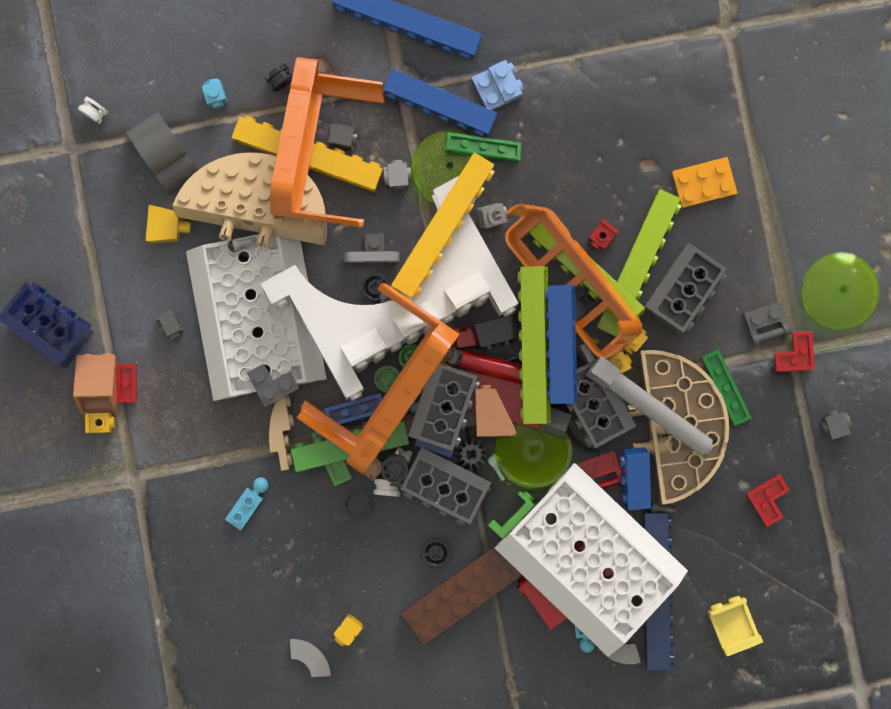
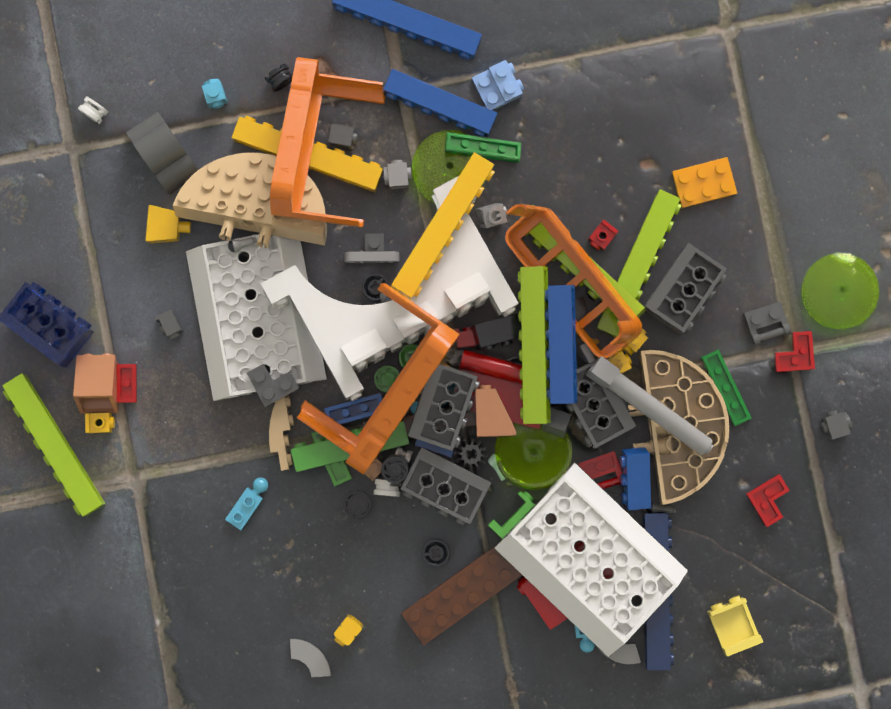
(53, 444): none -> lime brick

